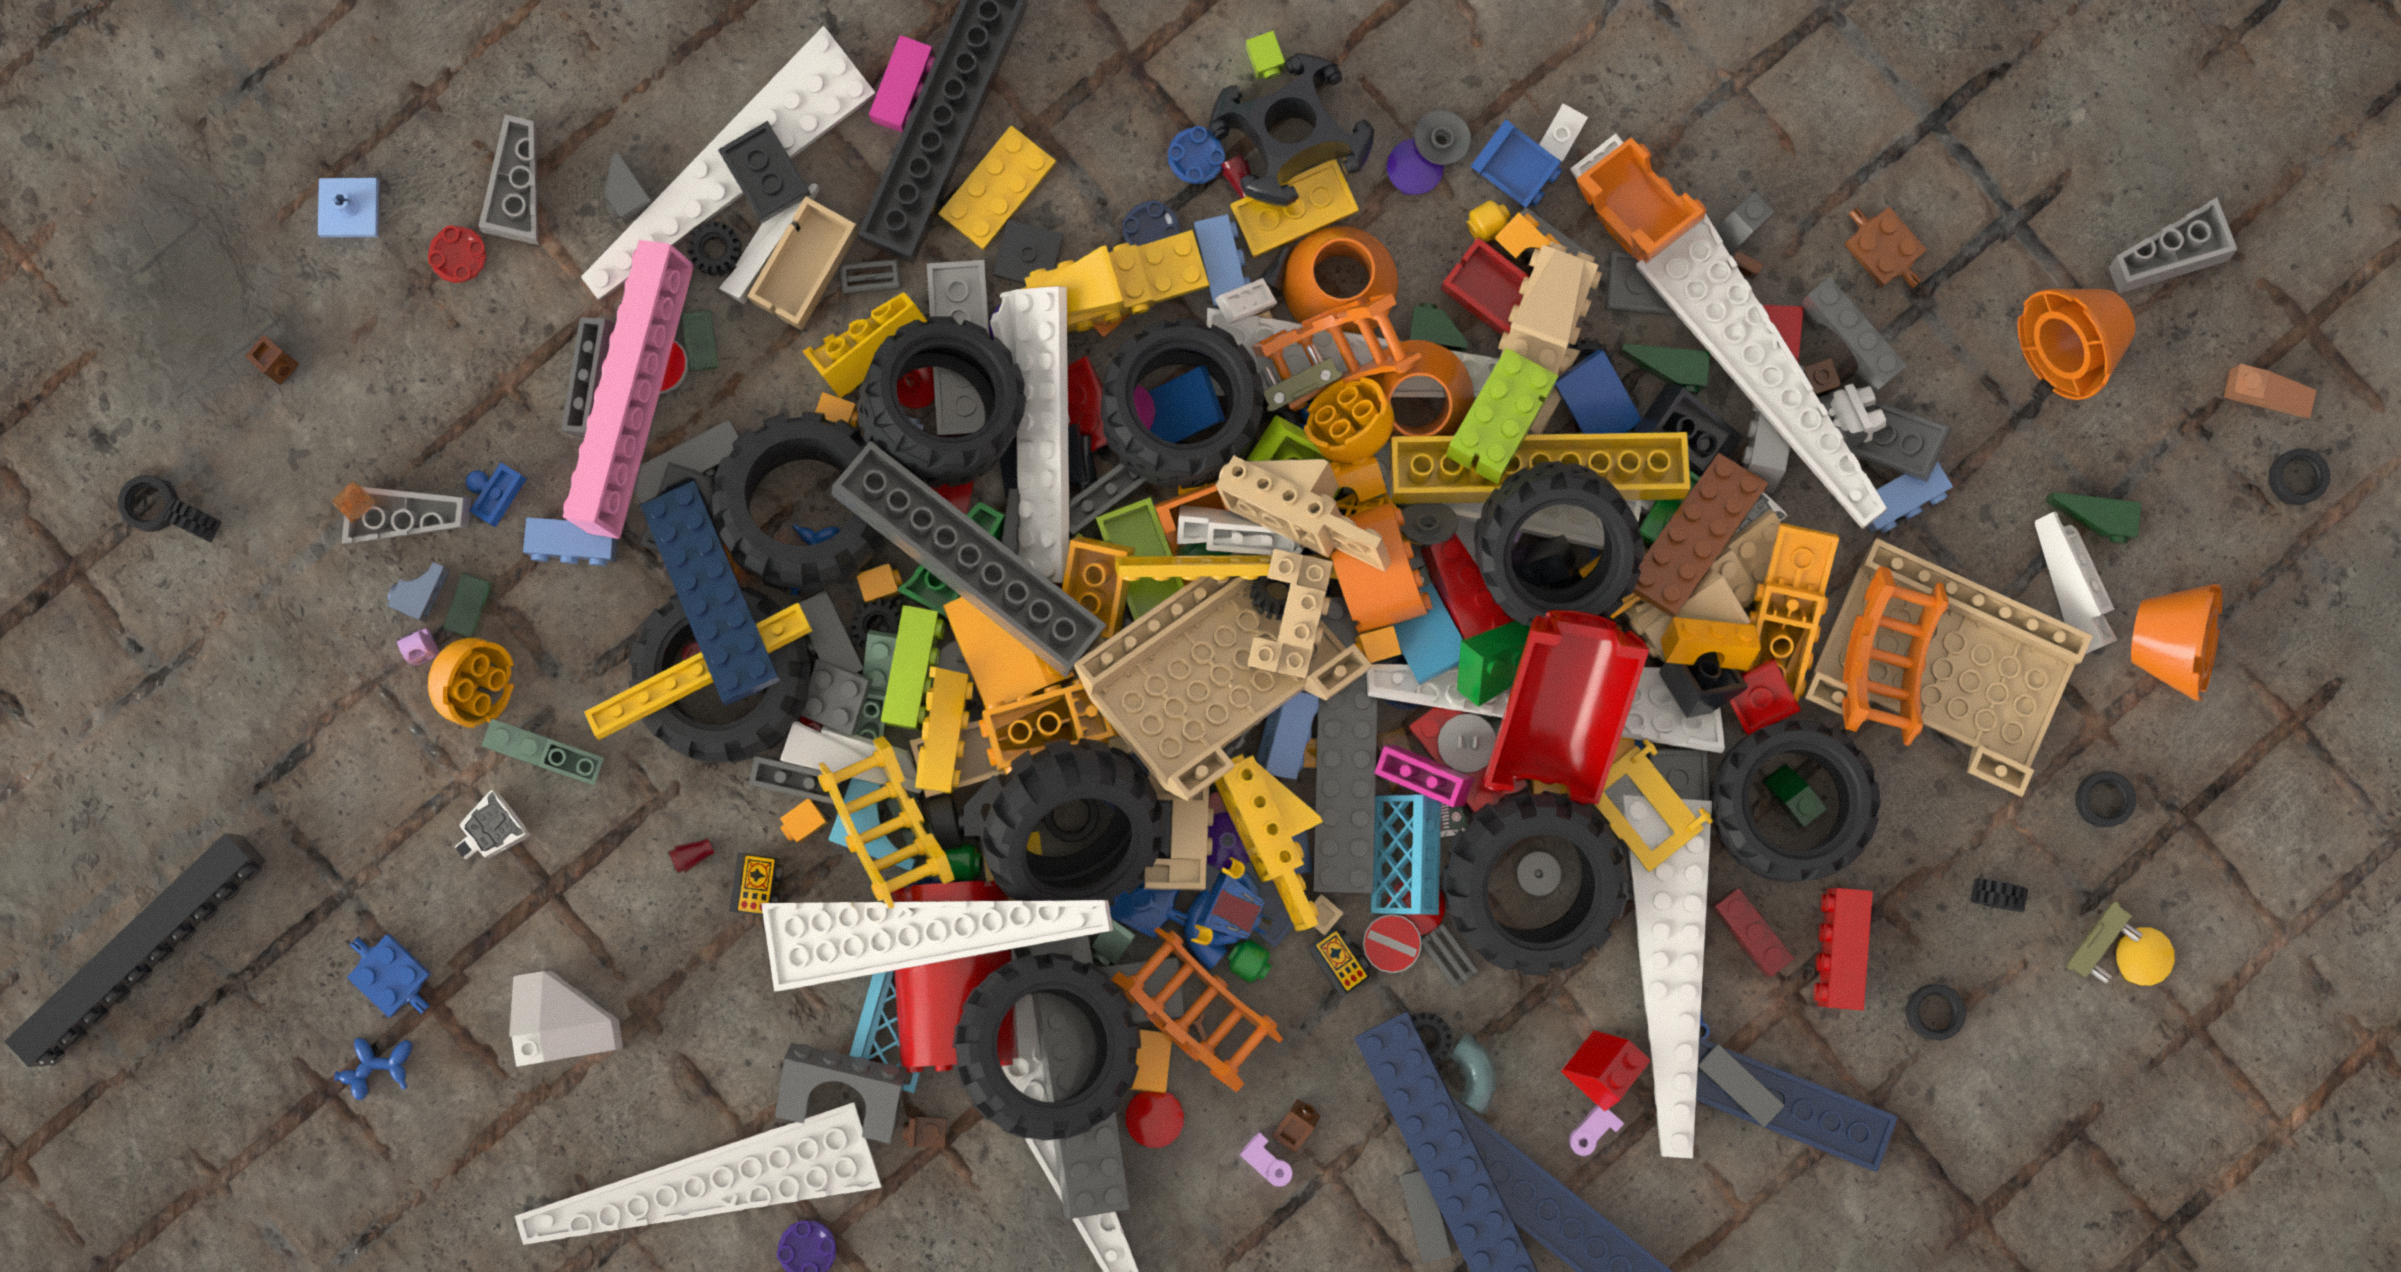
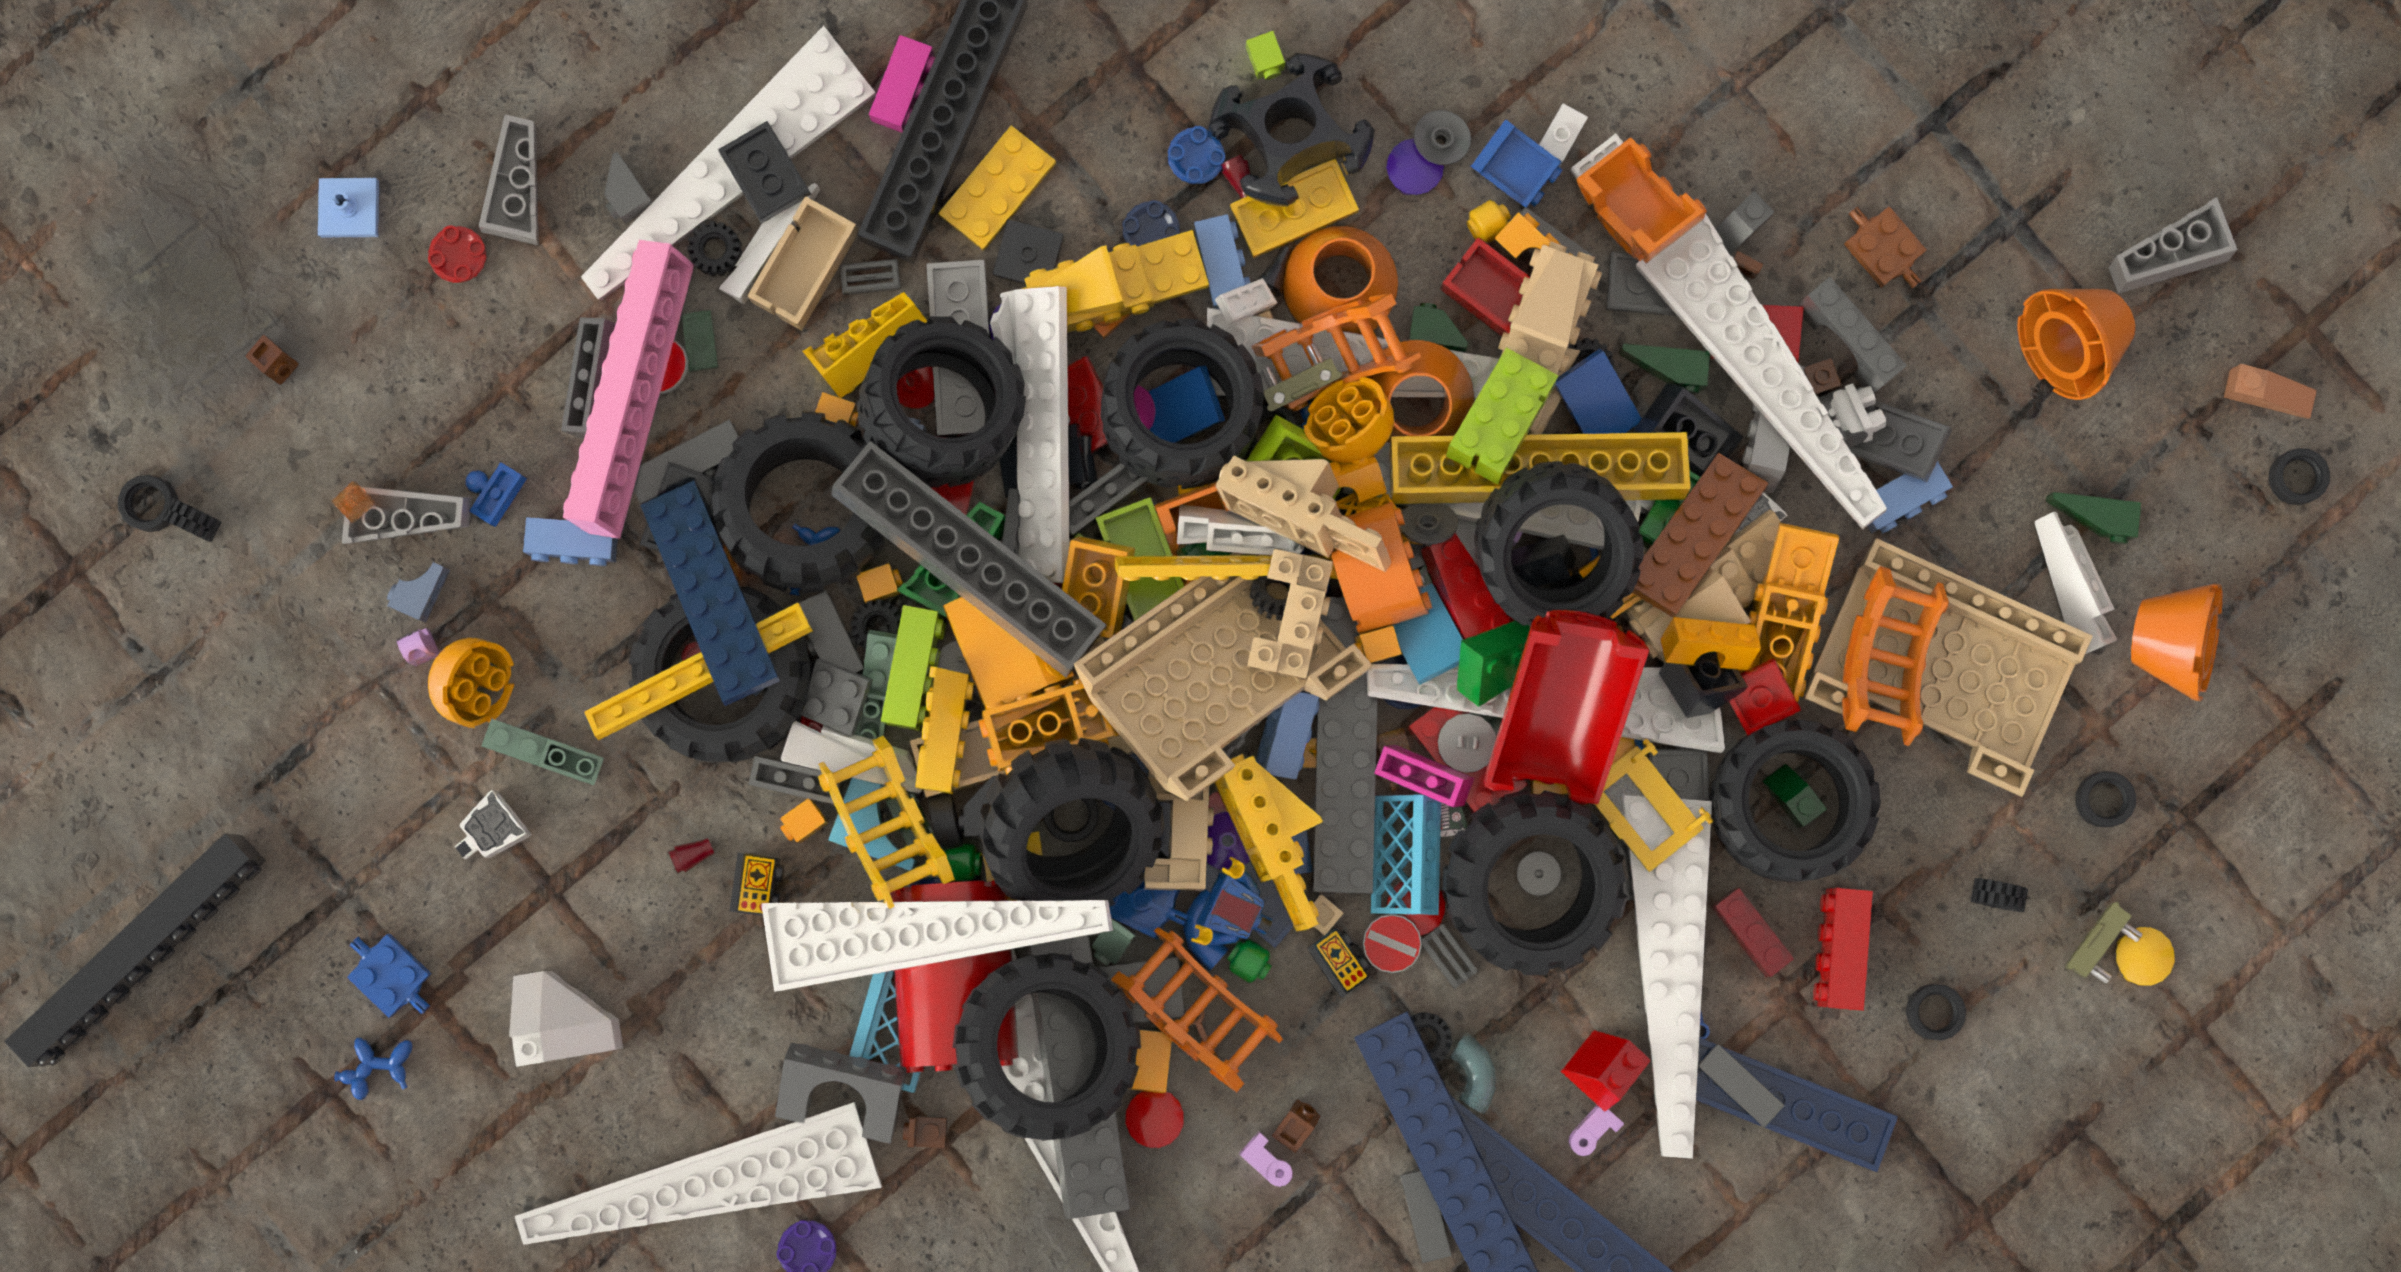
(467, 605): clear green plate -> none

